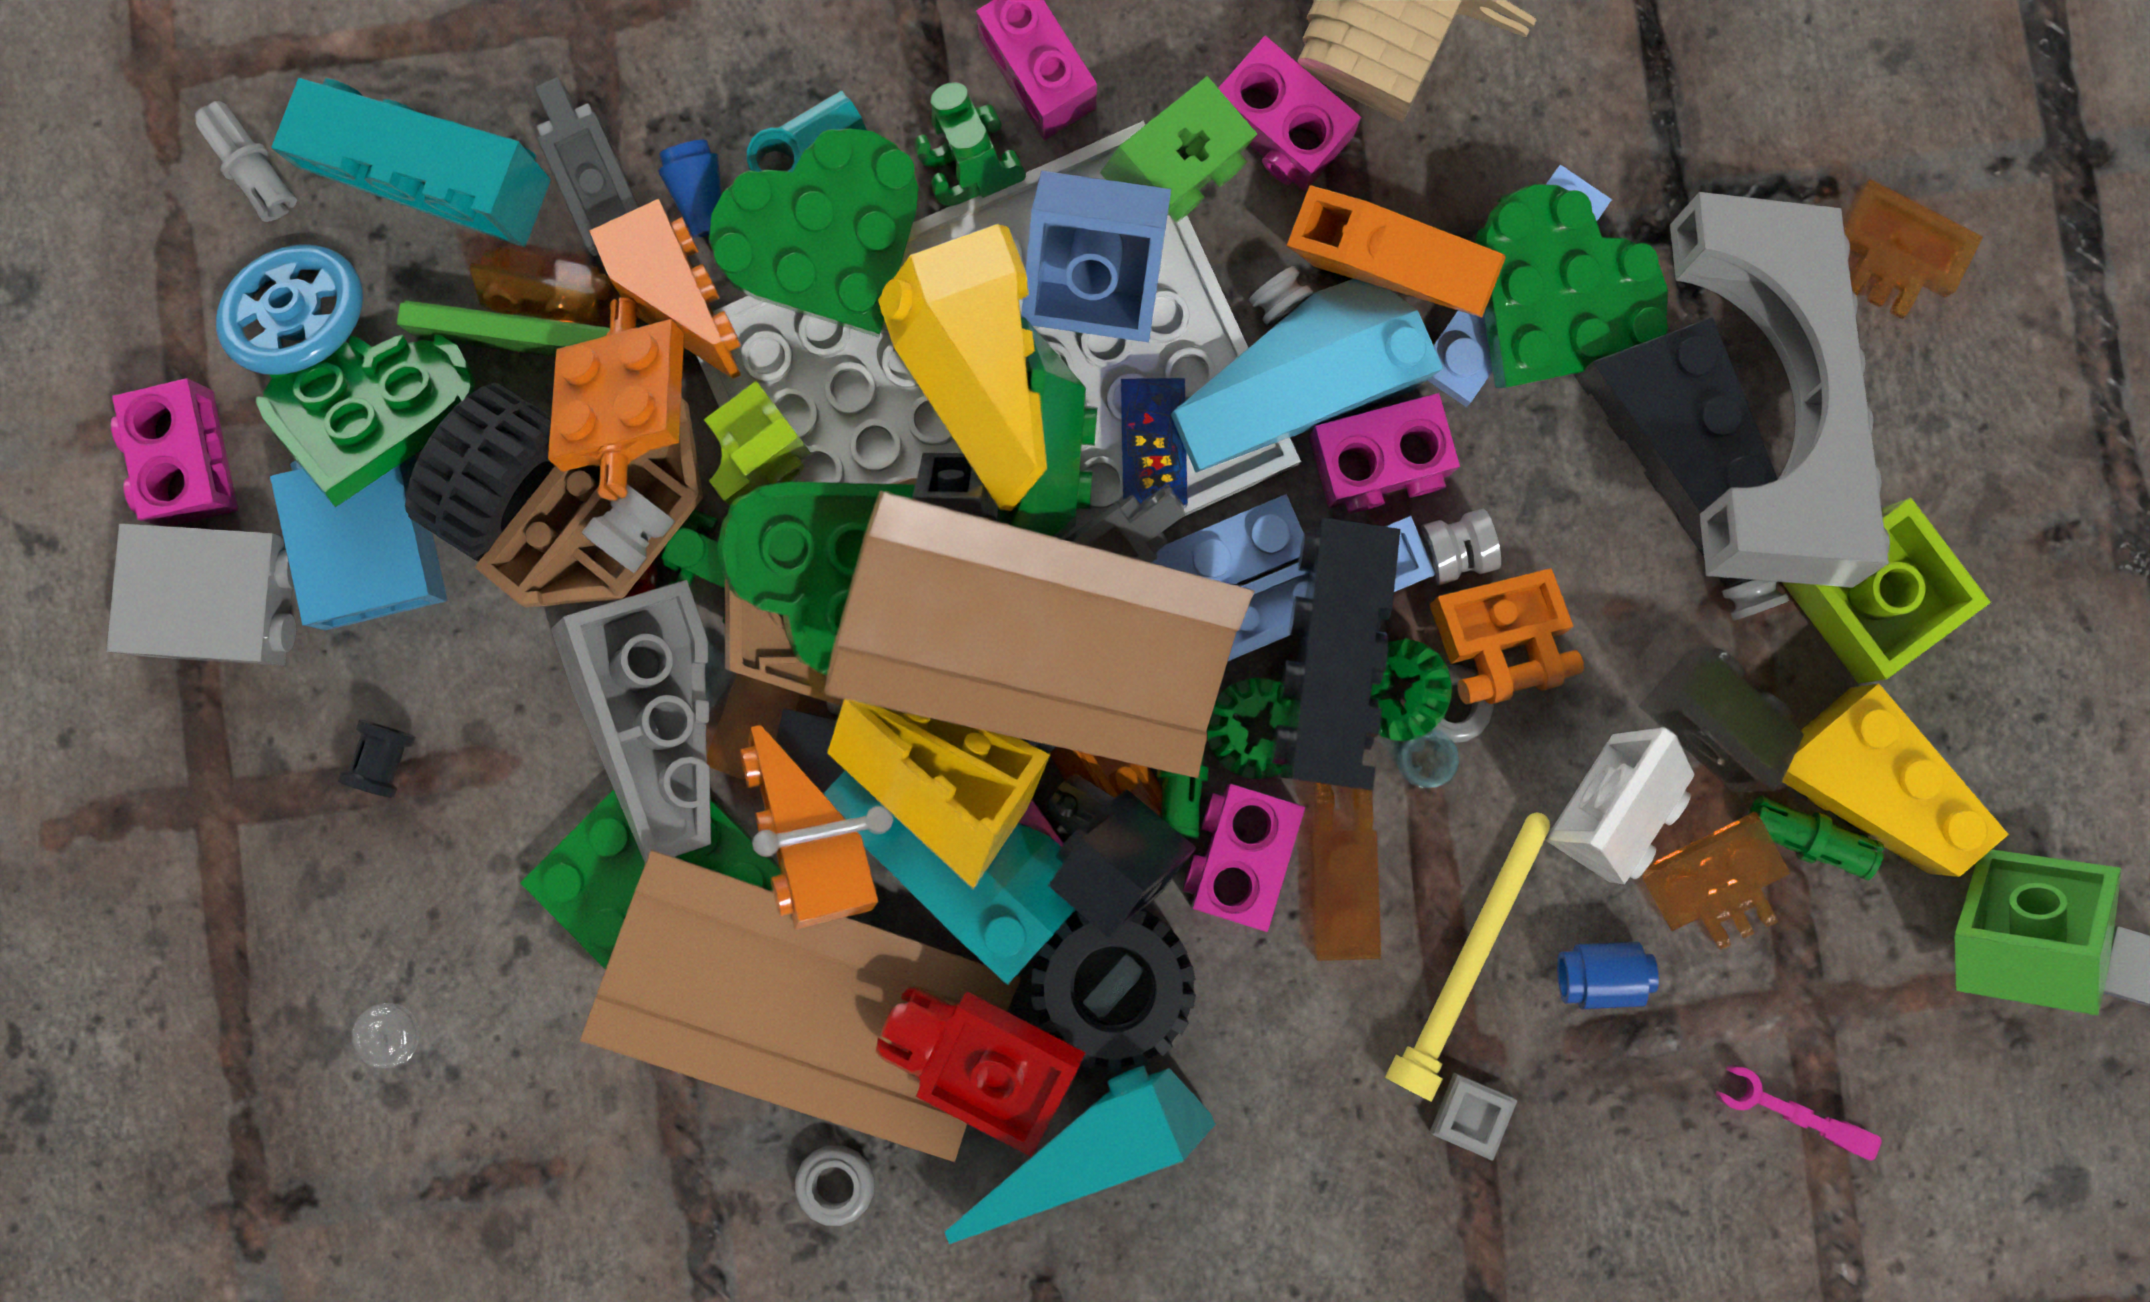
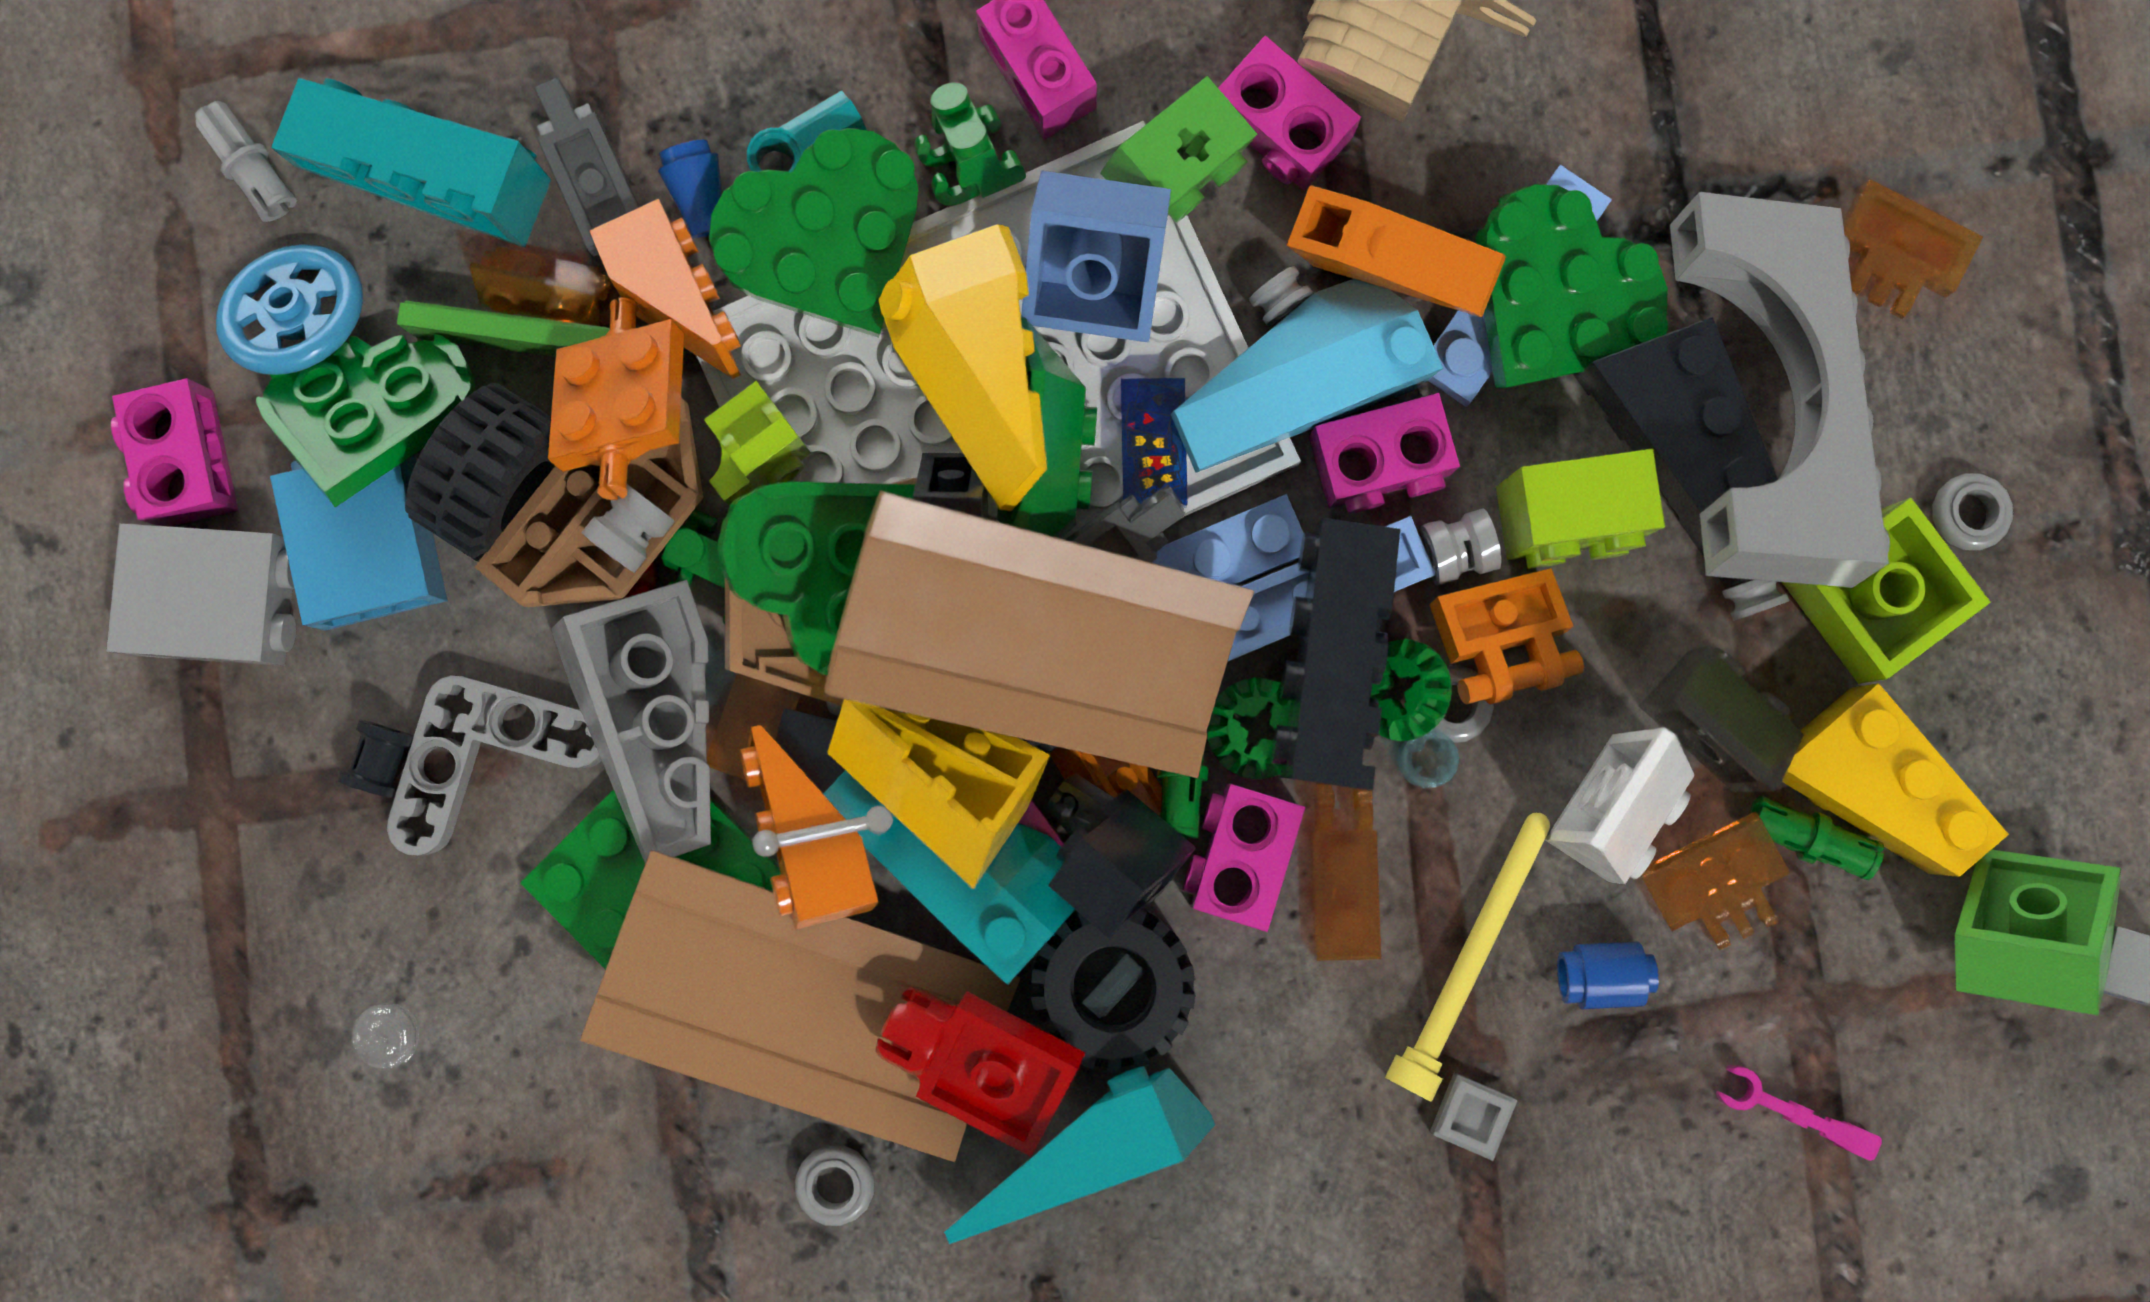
(481, 725): none -> light grey beam
(1579, 506): none -> lime brick
(1996, 503): none -> light grey piece

